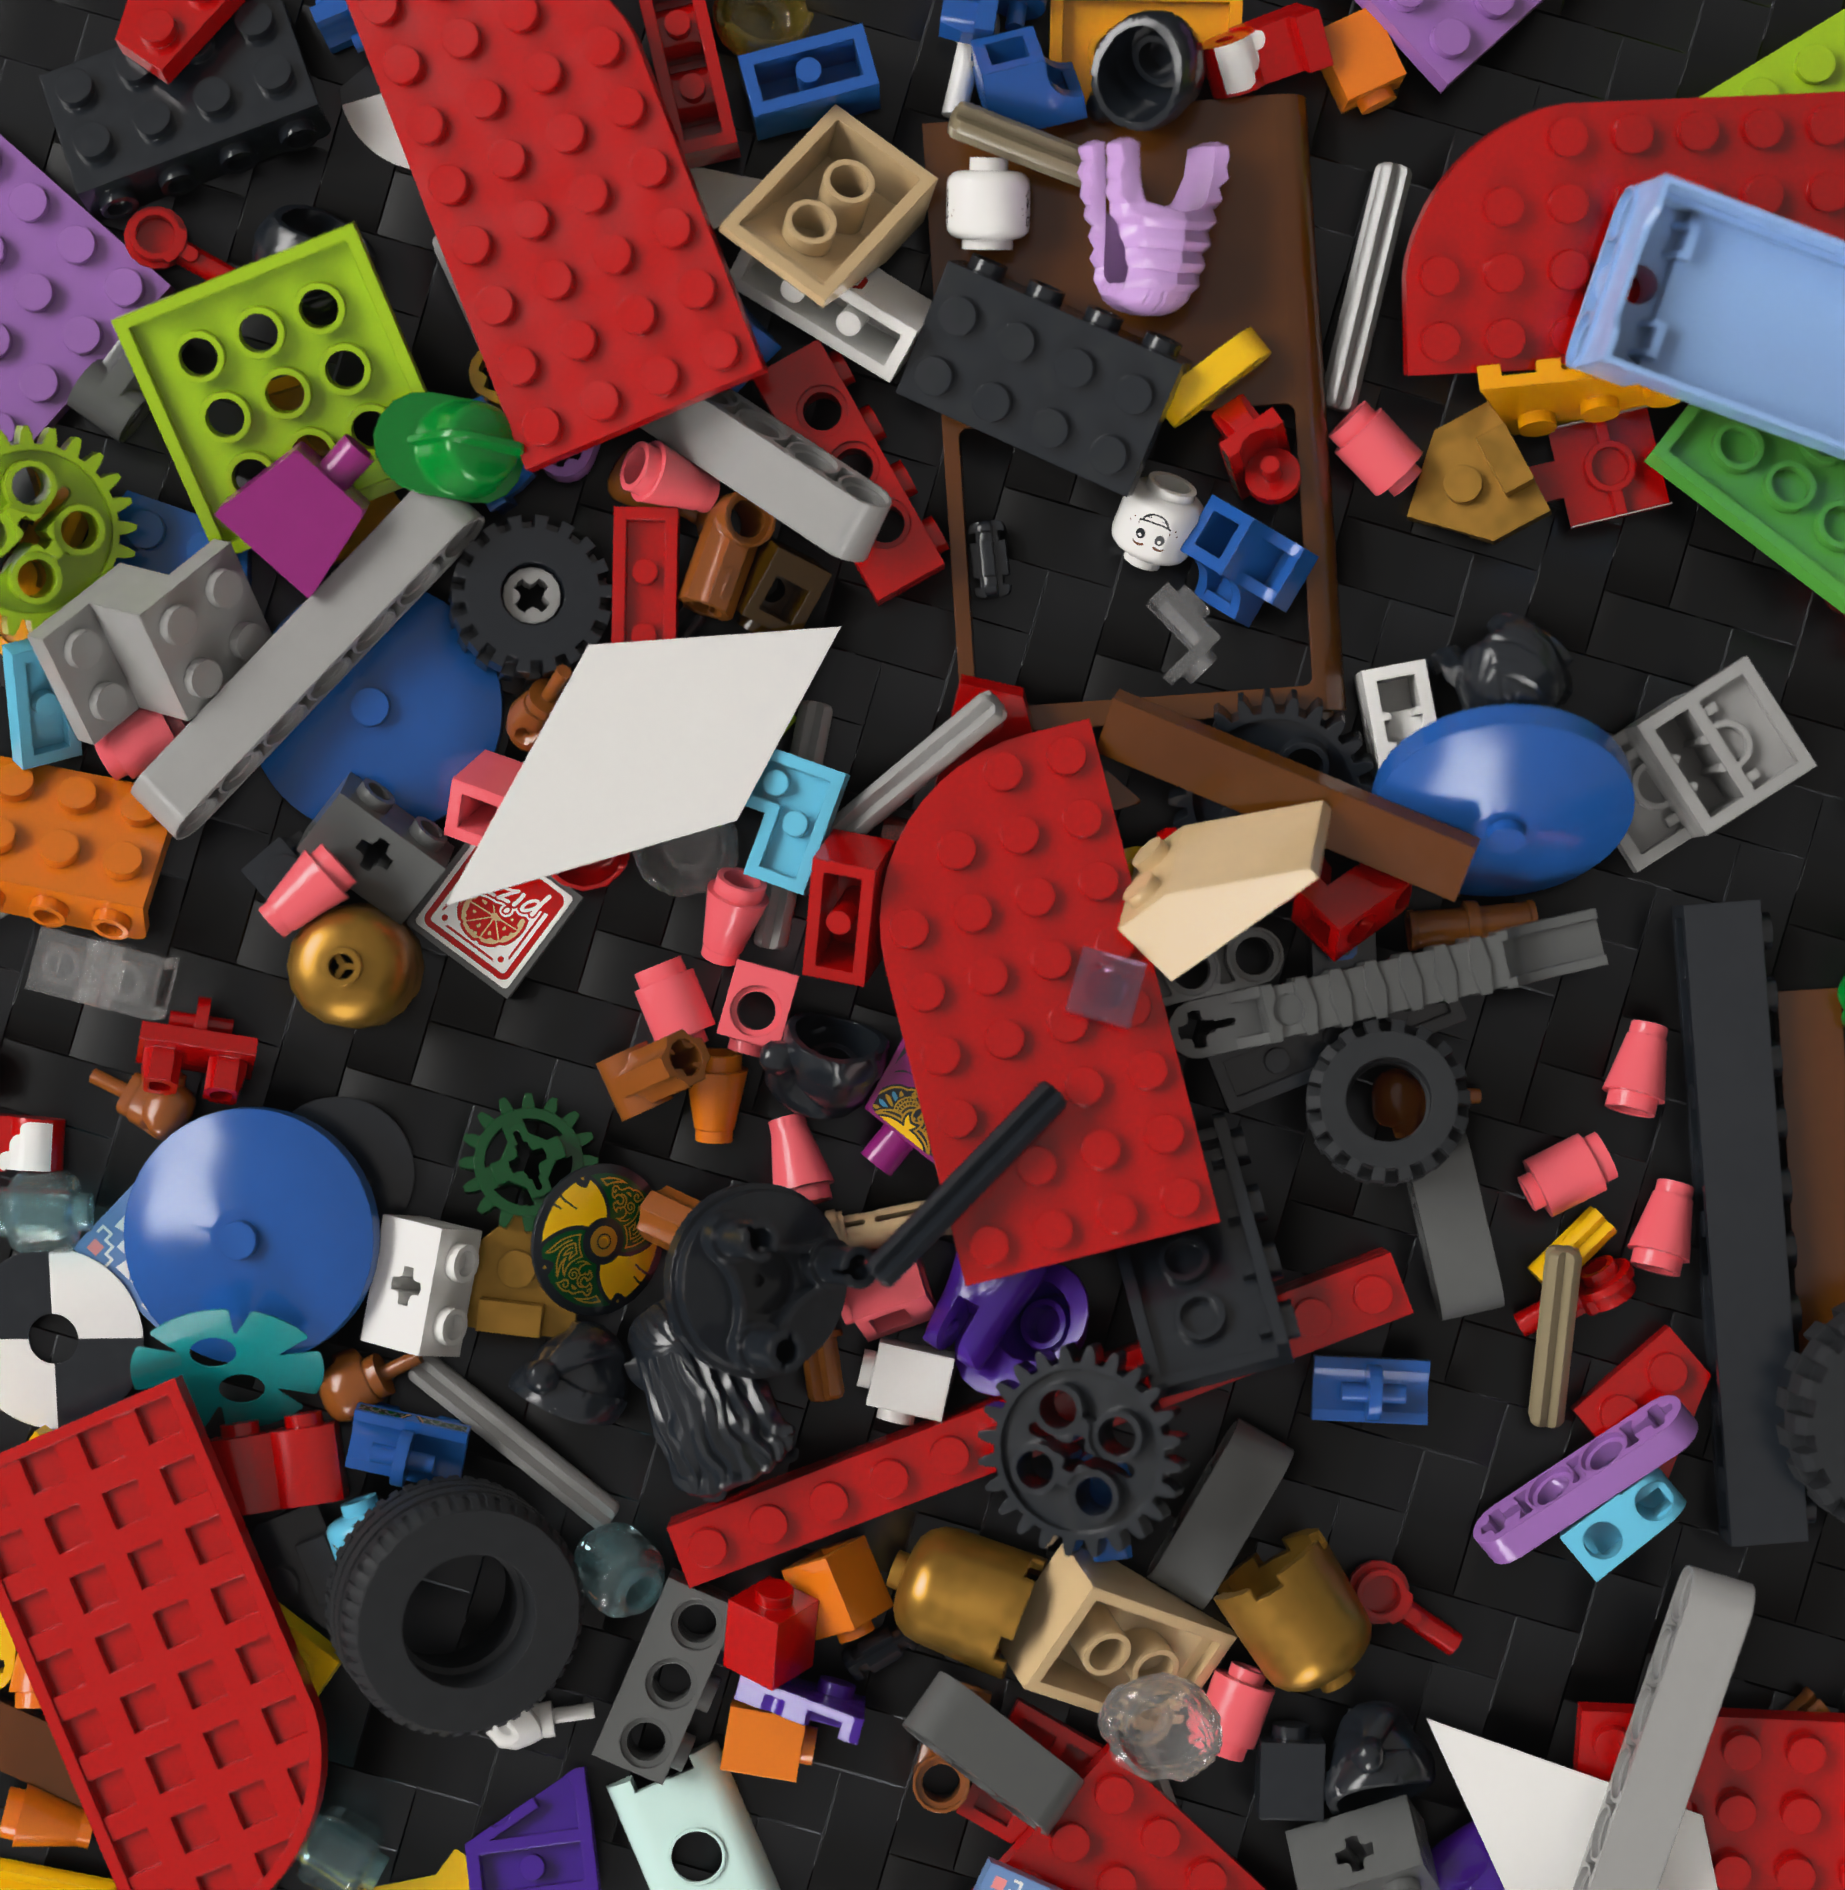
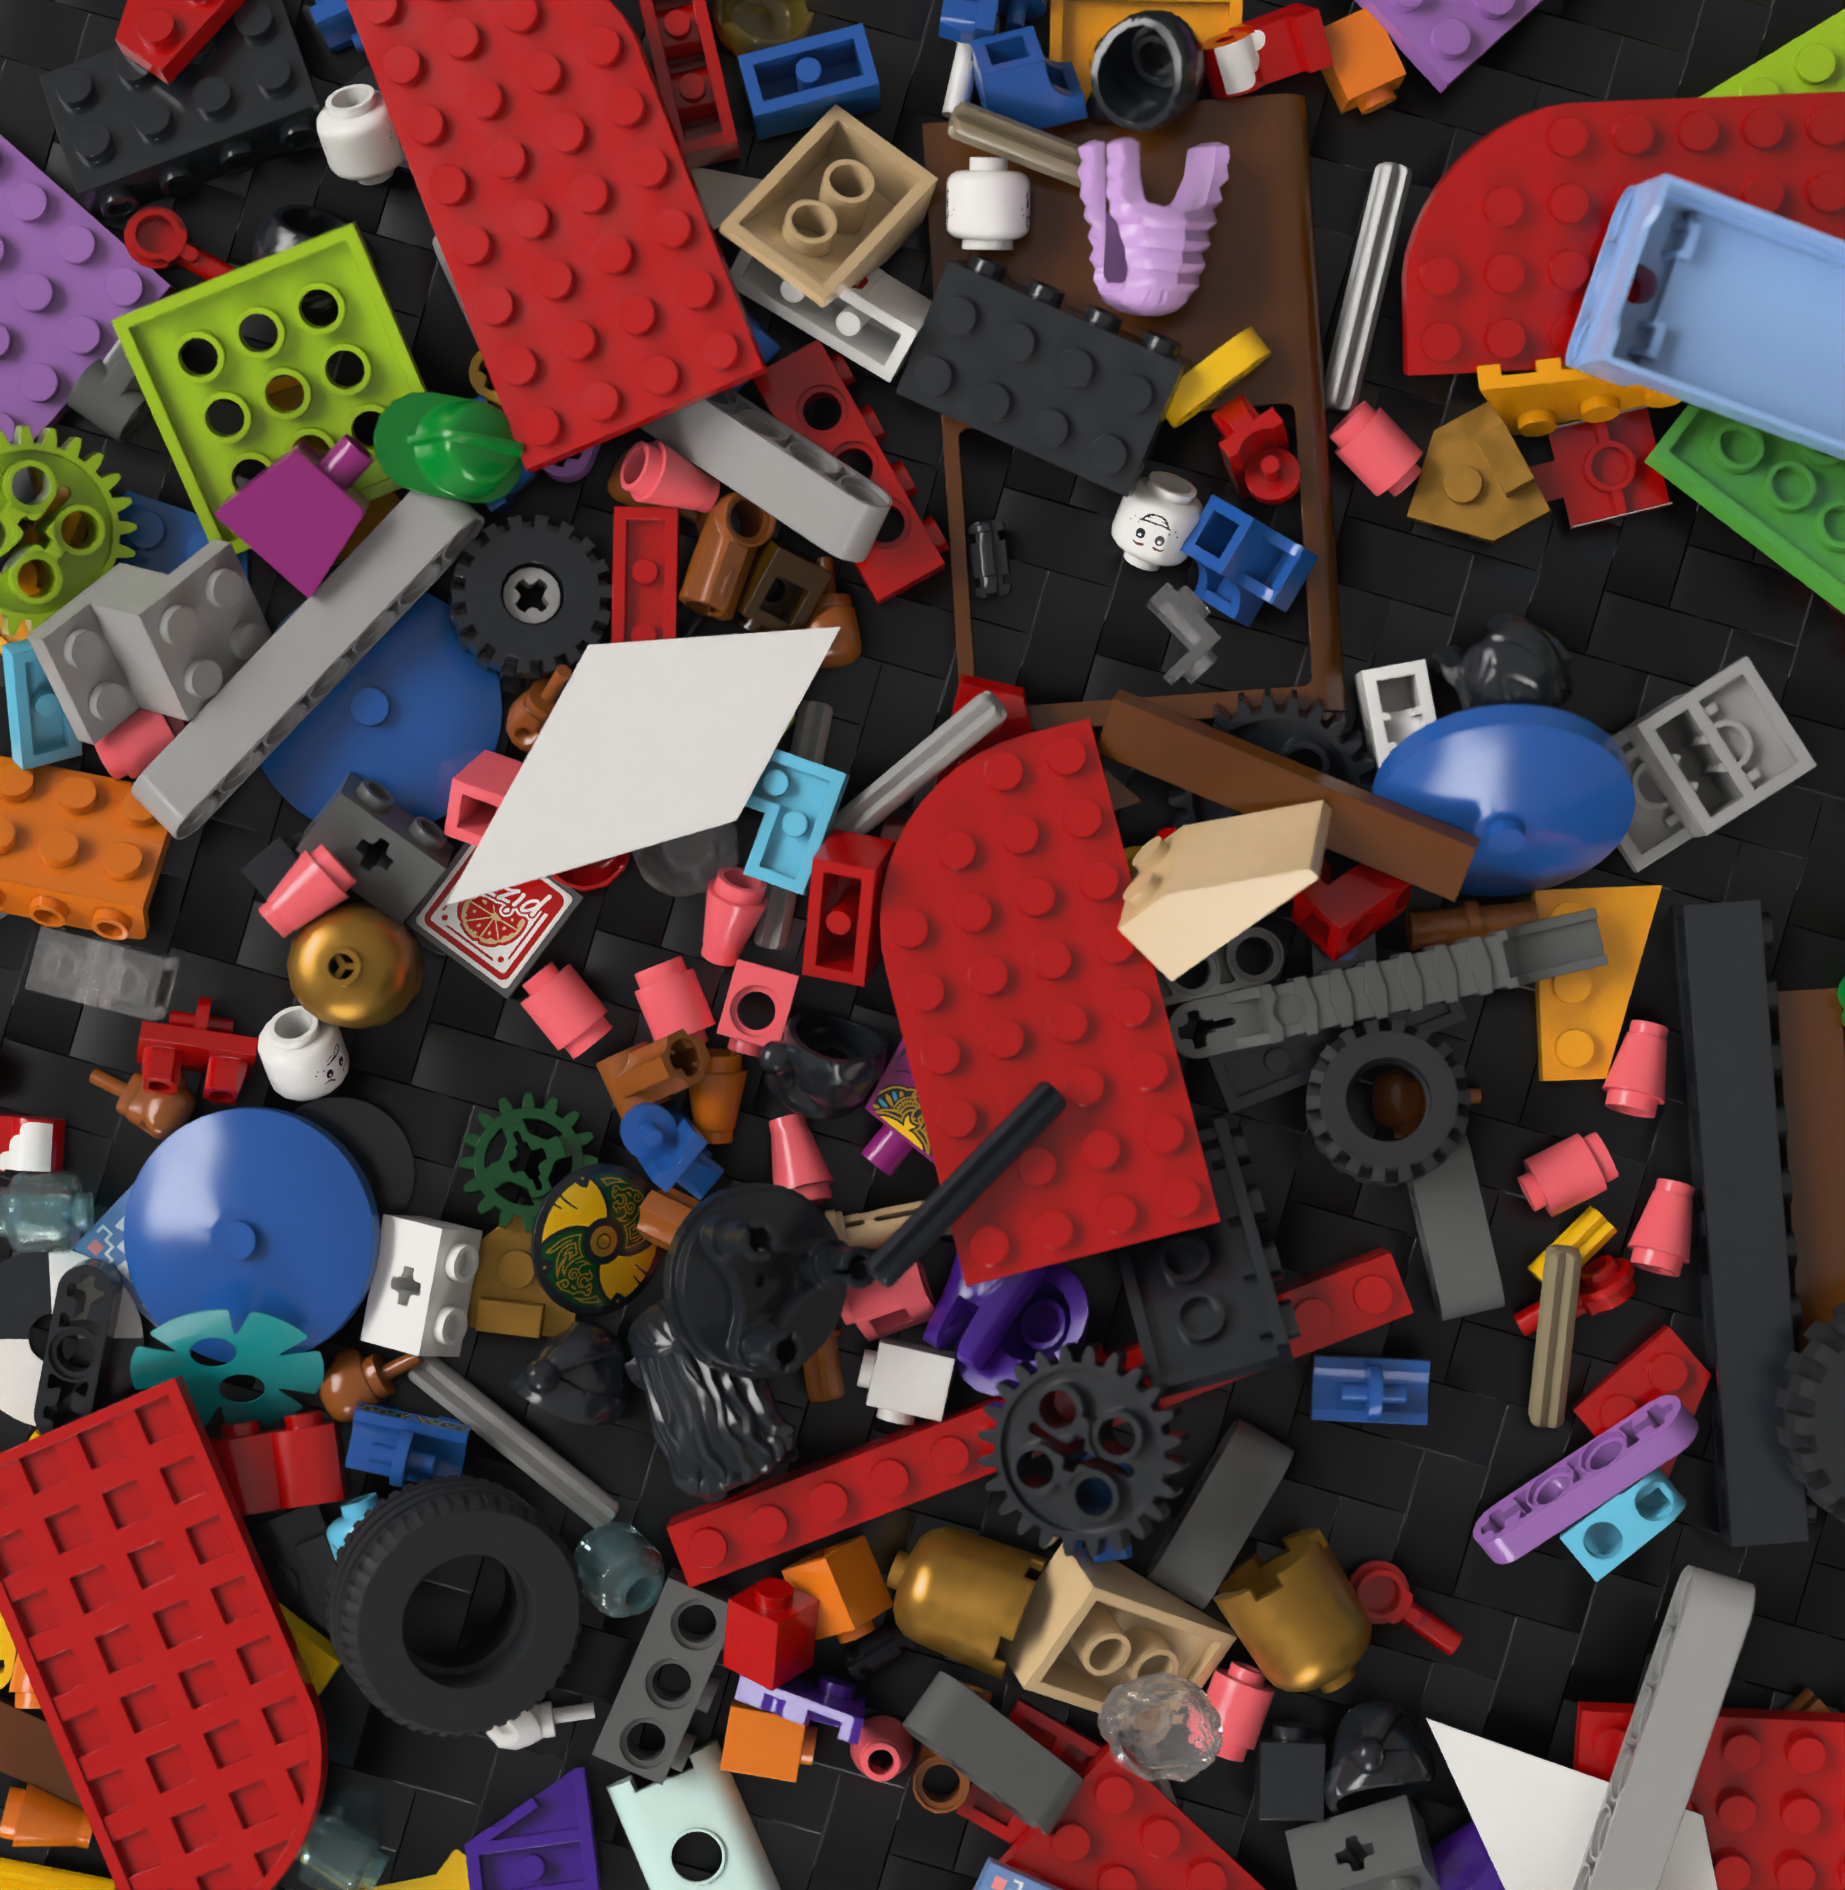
(71, 1303): none -> black beam
(302, 1055): none -> white head
(359, 135): none -> white head
(565, 1009): none -> coral brick
(669, 1148): none -> blue hips
(836, 611): none -> dark orange piece
(884, 1734): none -> coral cone
(1106, 987): plate -> none
(1584, 1010): none -> light orange wing

